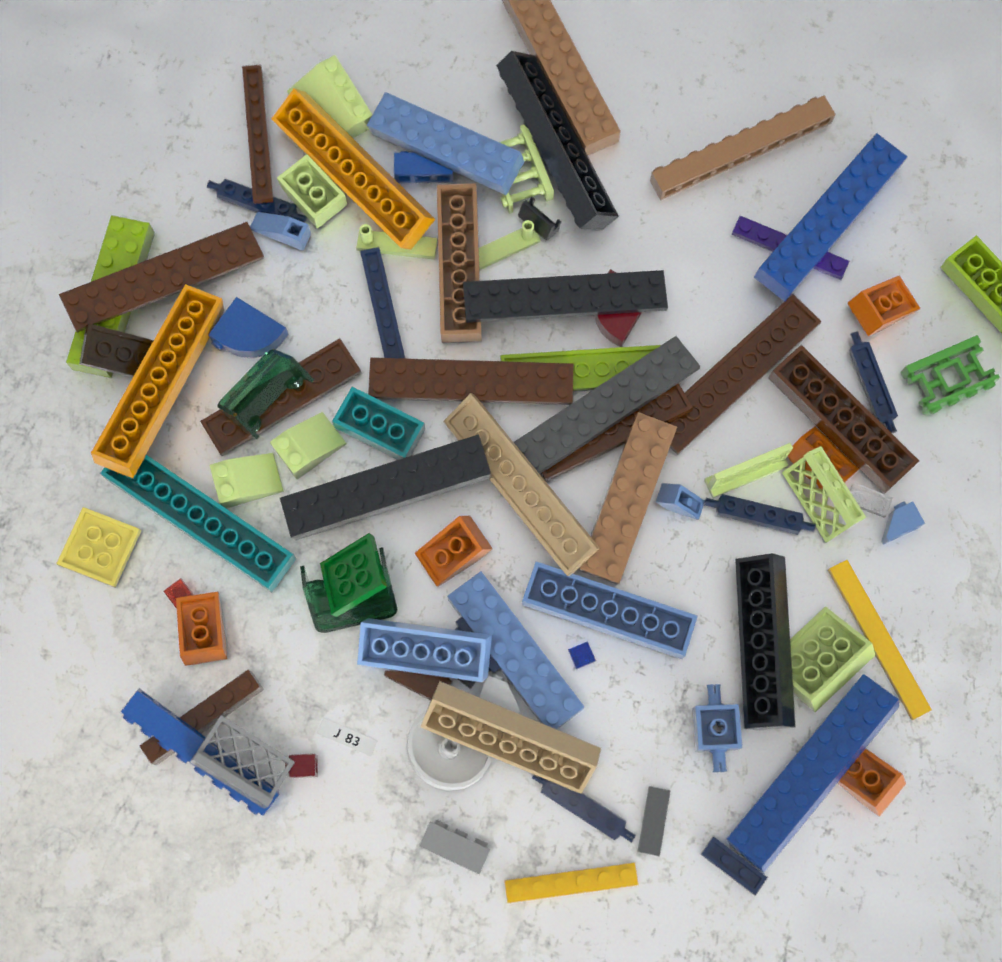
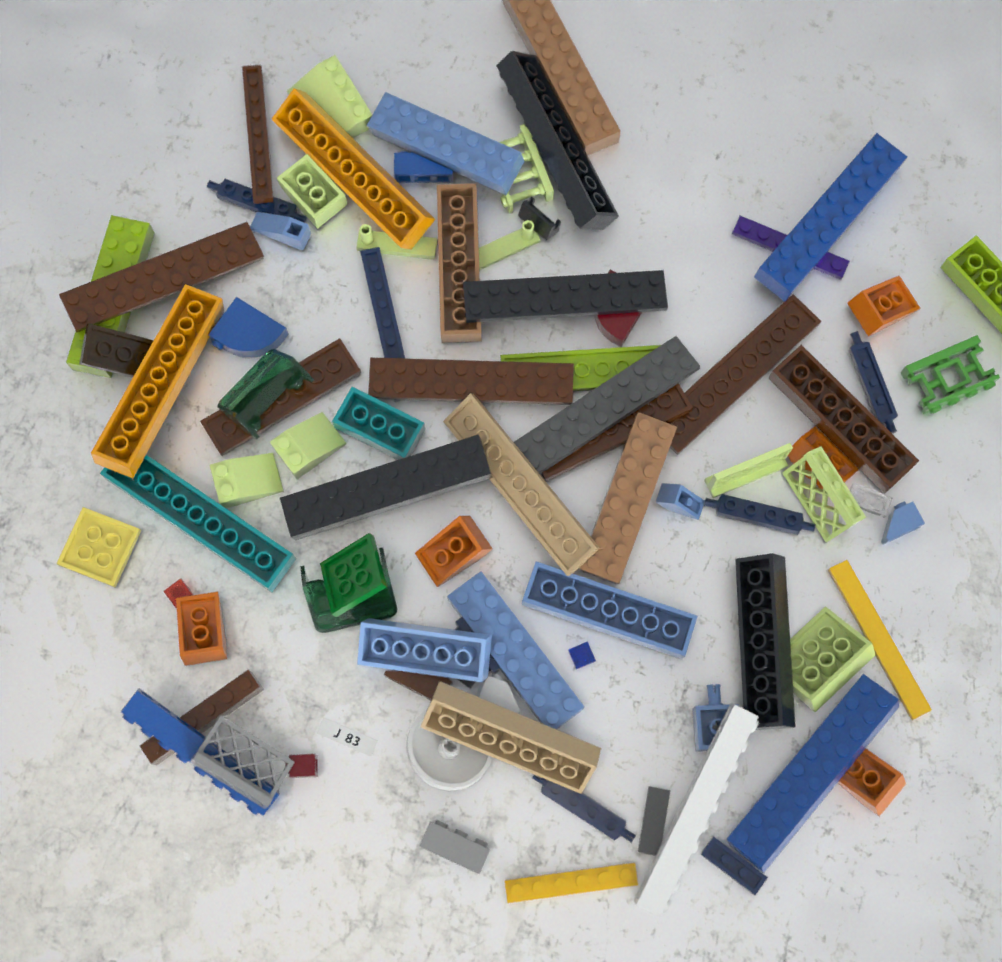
(695, 810): none -> white brick
(741, 147): medium nougat brick -> none

